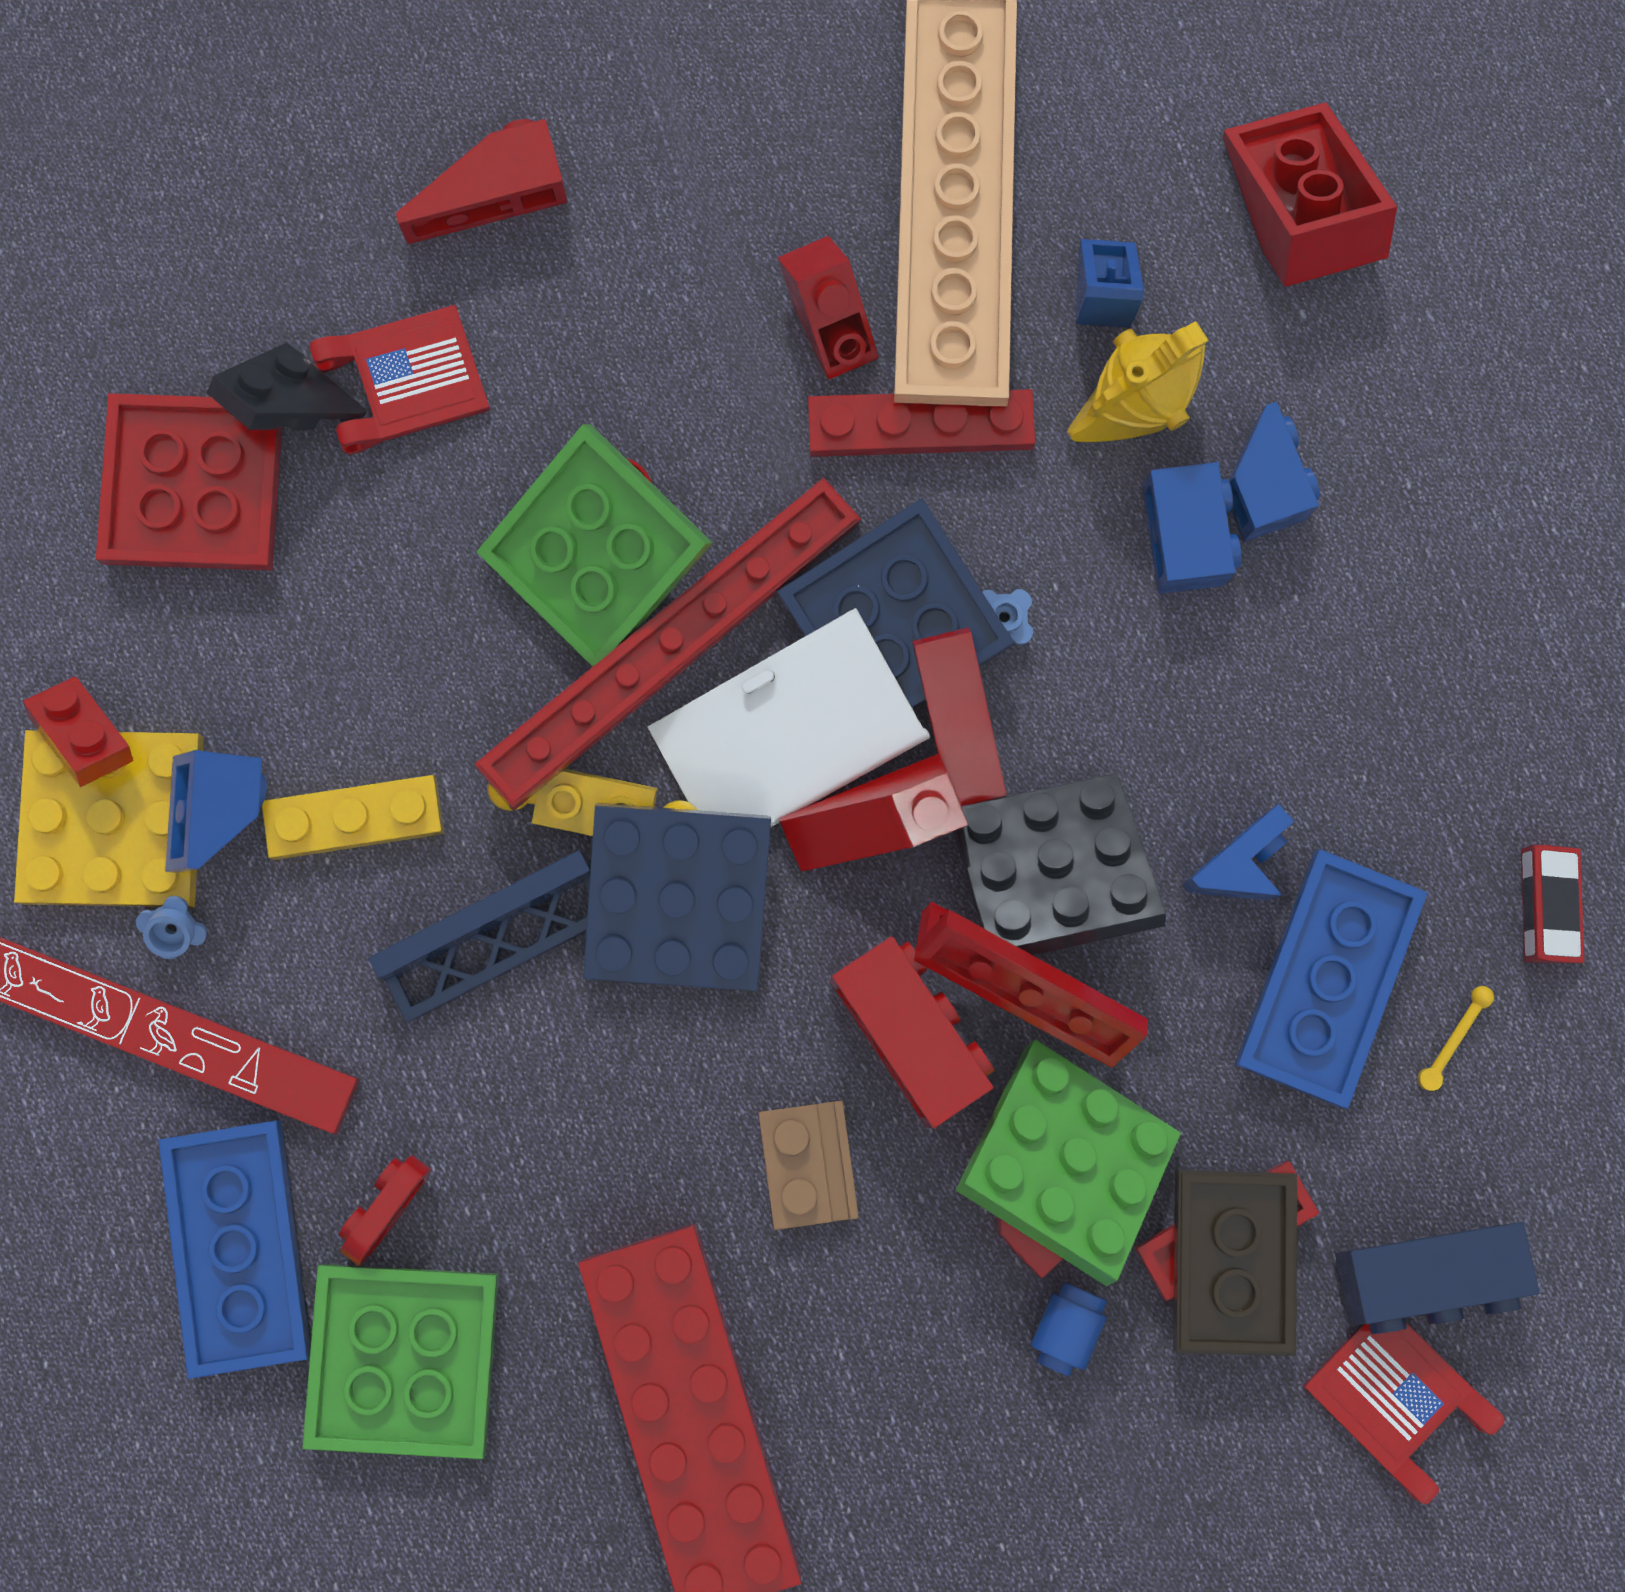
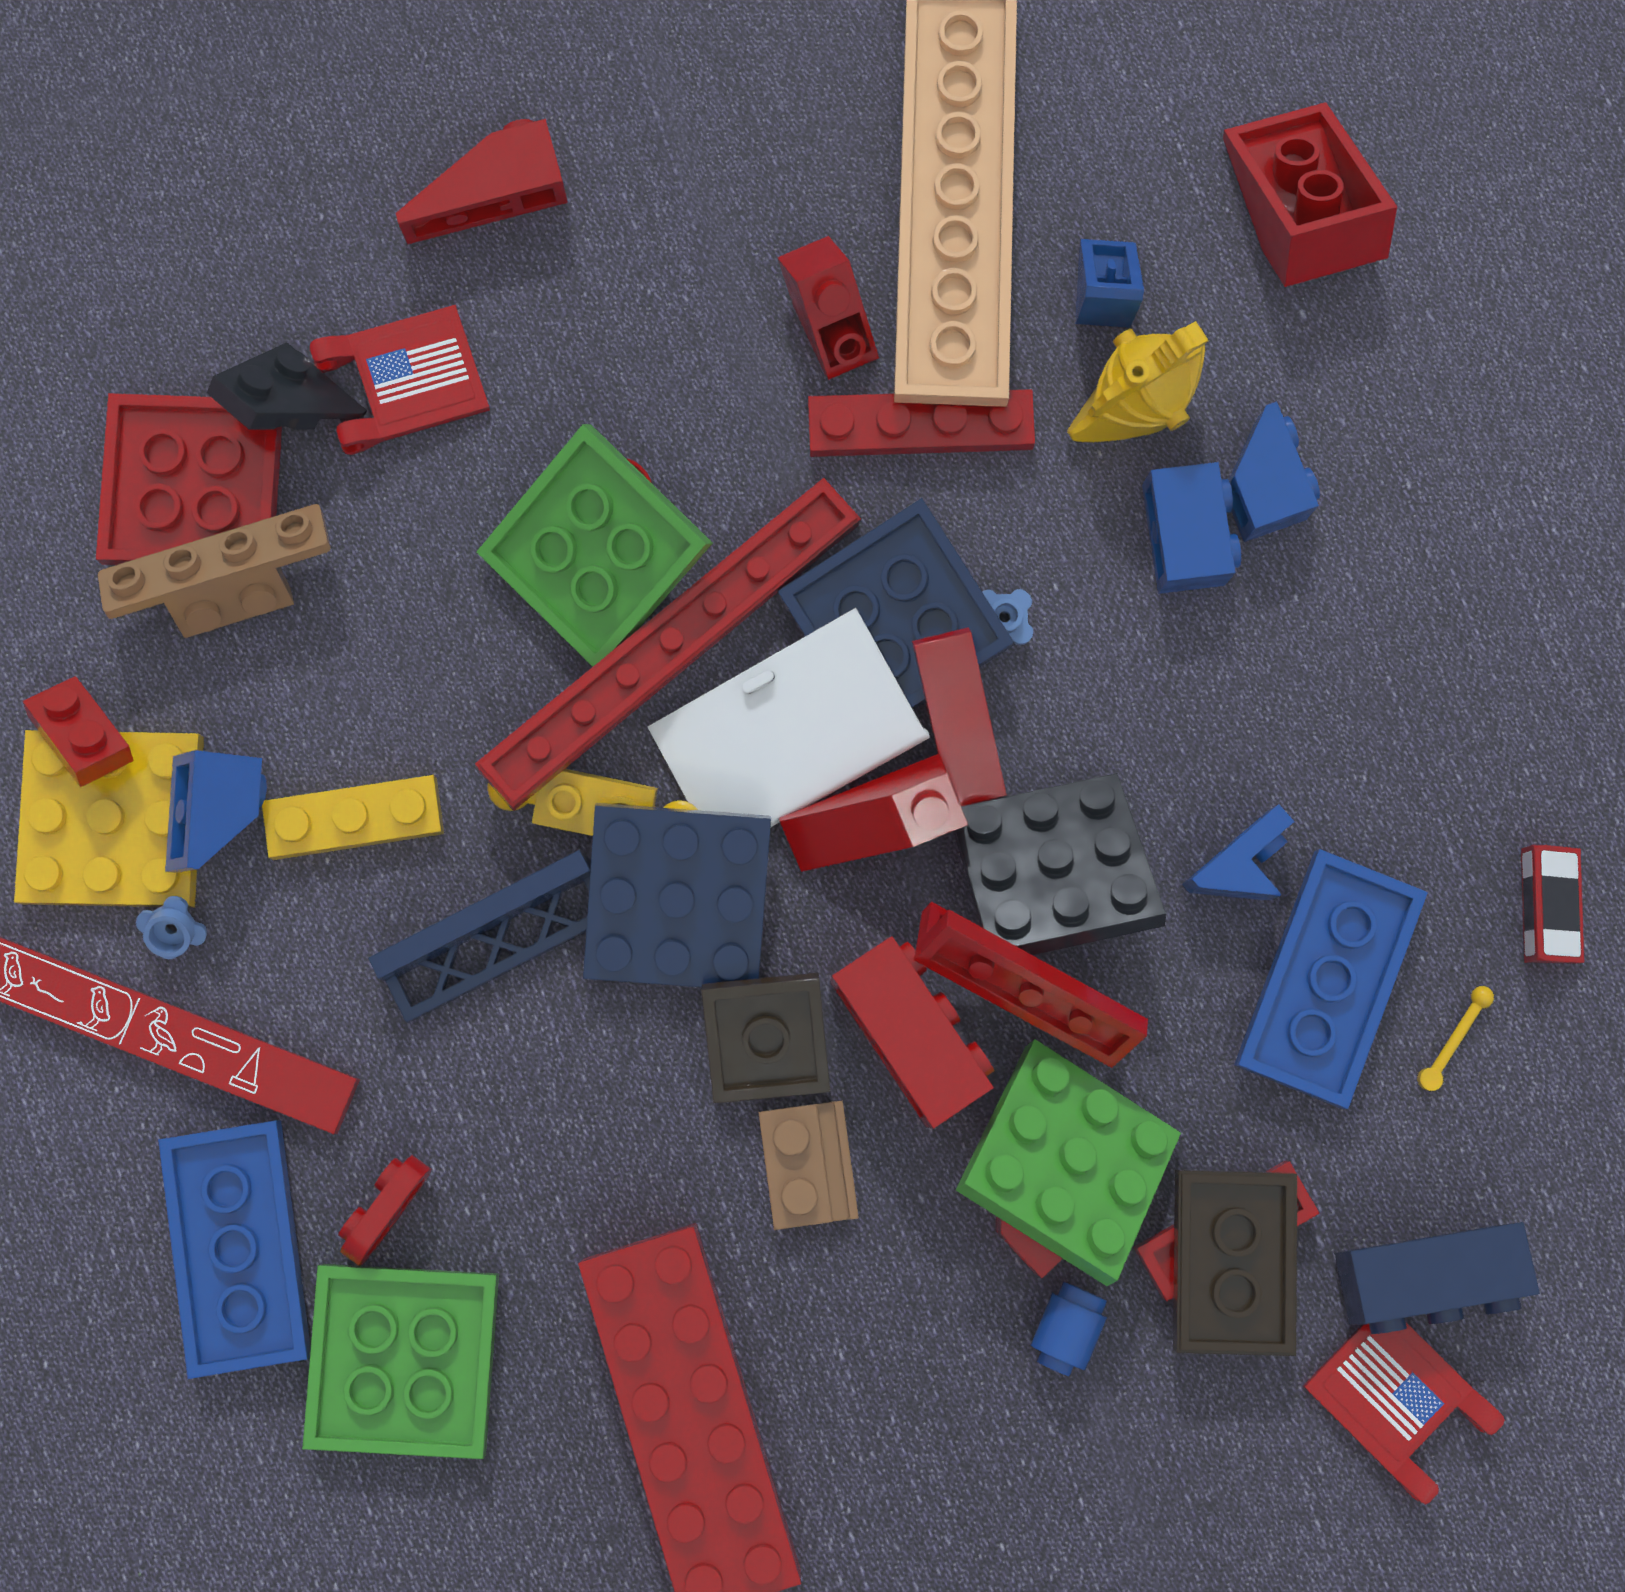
(220, 575): none -> medium nougat bracket
(765, 1037): none -> dark brown plate

